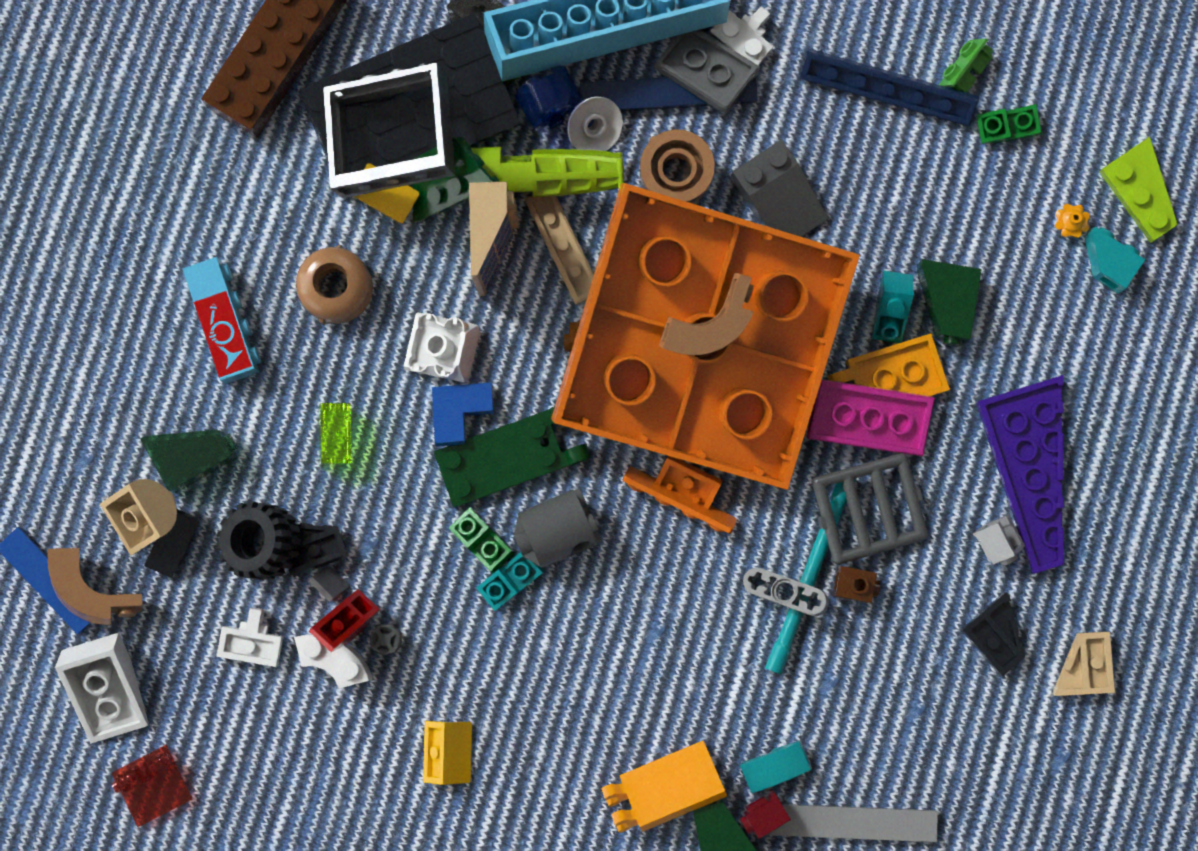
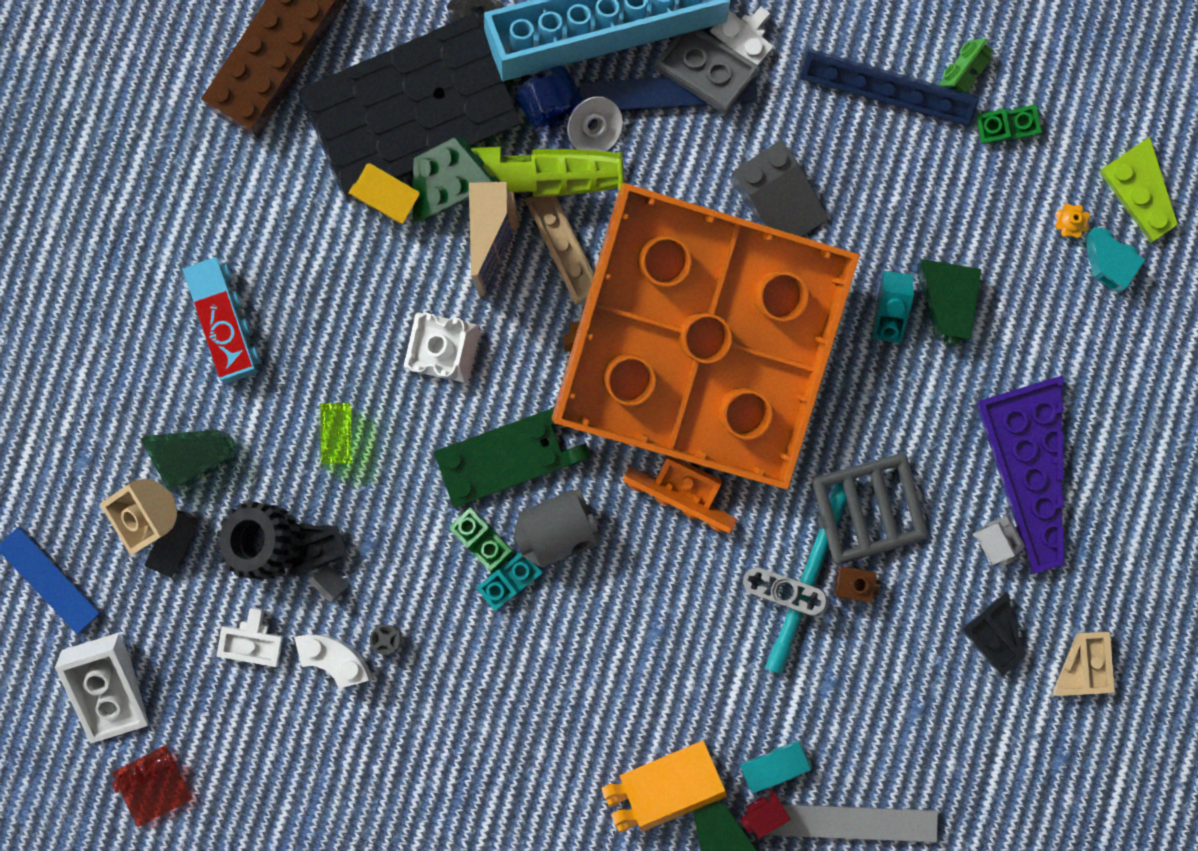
(81, 599): medium nougat arch -> none
(344, 621): red slope -> none
(349, 303): medium nougat piece -> none
(397, 174): flat silver window -> none
(447, 752): yellow panel -> none
(454, 403): blue tile -> none
(679, 145): medium nougat piece -> none
(715, 333): medium nougat arch -> none
(871, 417): dark pink tile -> none
(900, 367): light orange tile -> none

